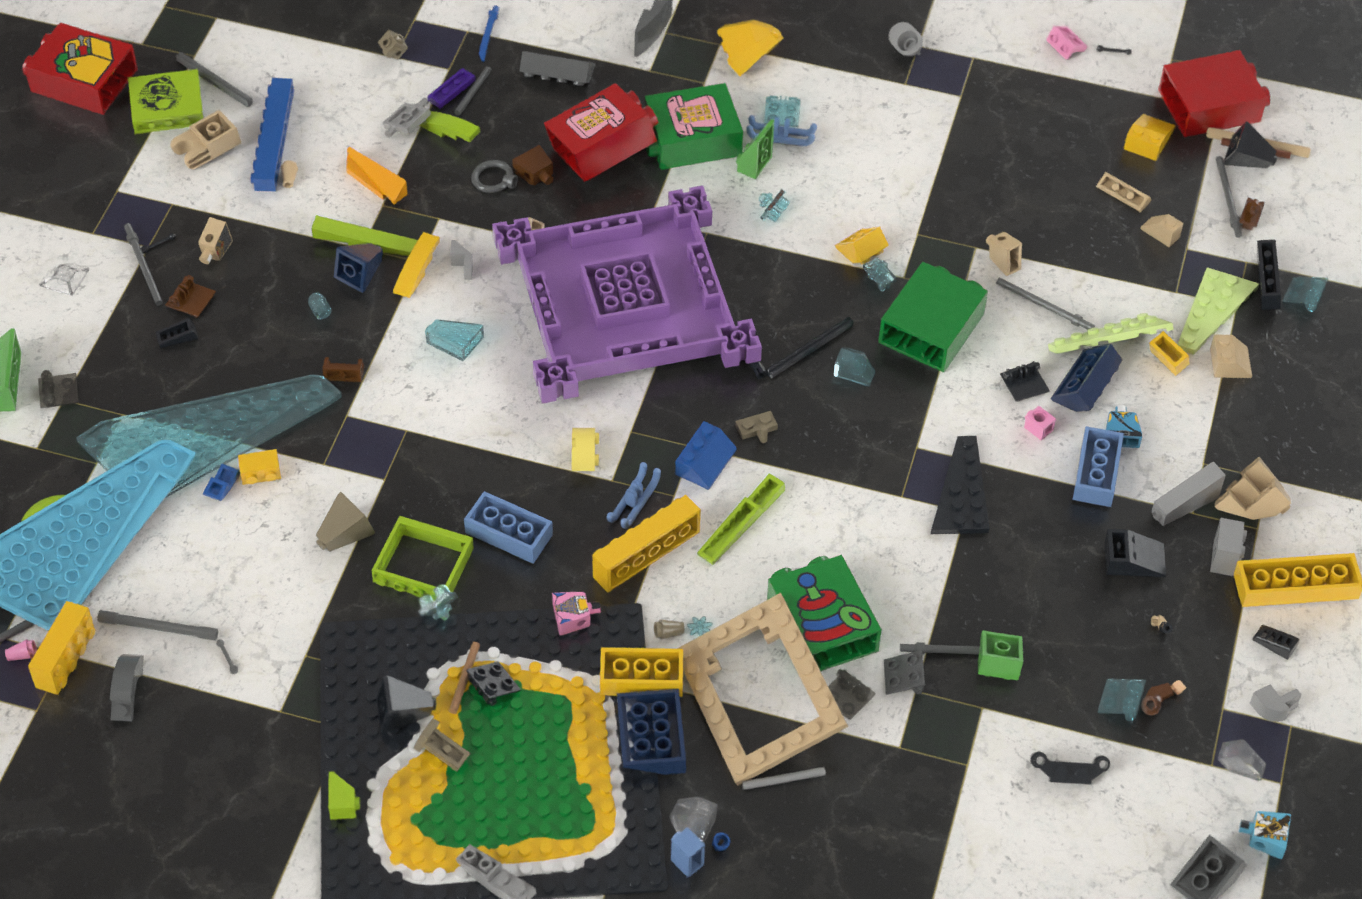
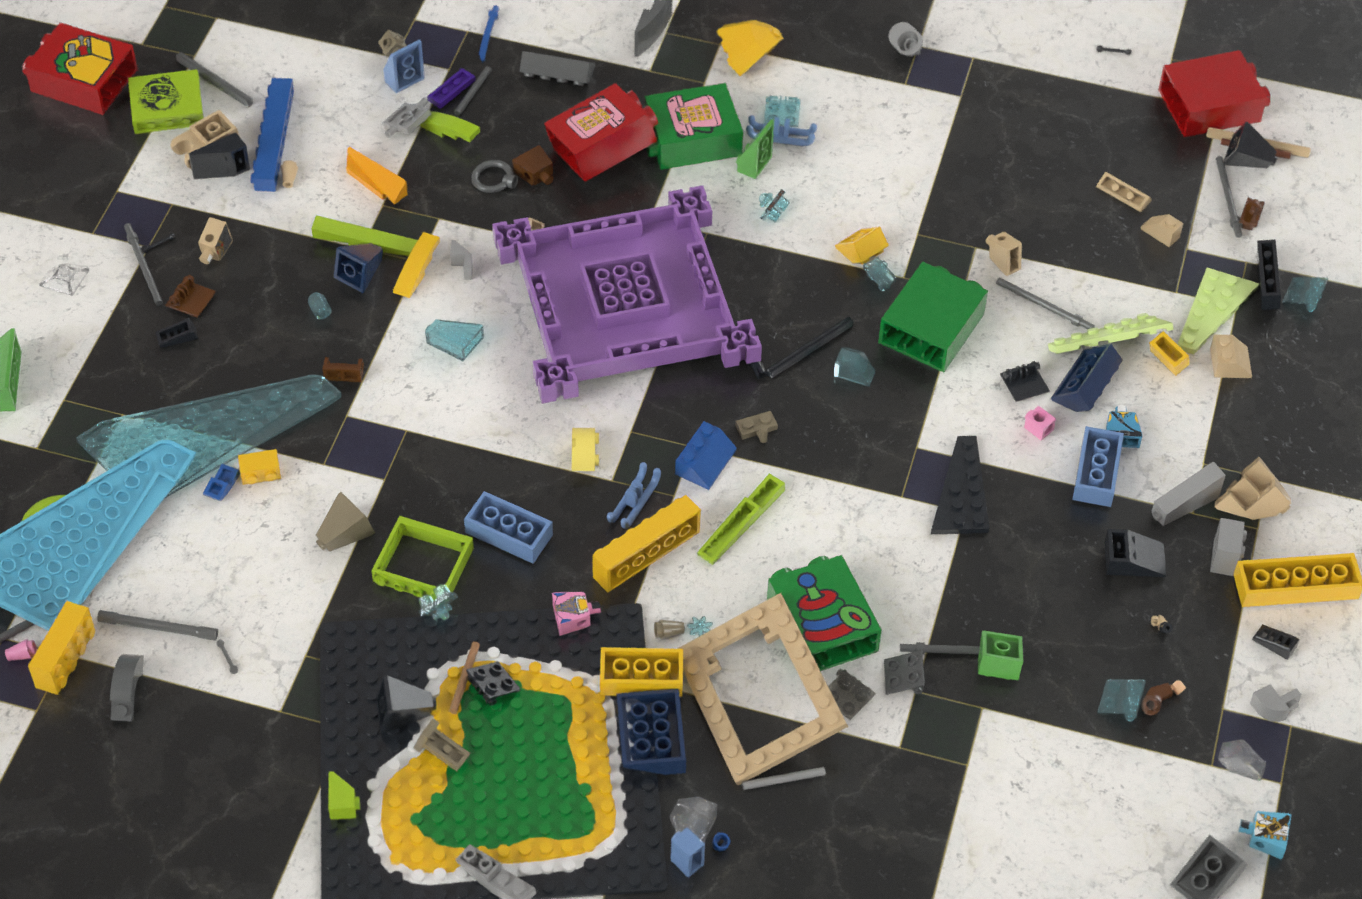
(57, 389): clear smoke hinge -> none
(220, 158): none -> black slope
(405, 67): none -> medium blue slope
(1065, 41): bright pink bracket -> none
(1070, 771): black plate -> none
(1148, 136): yellow slope -> none

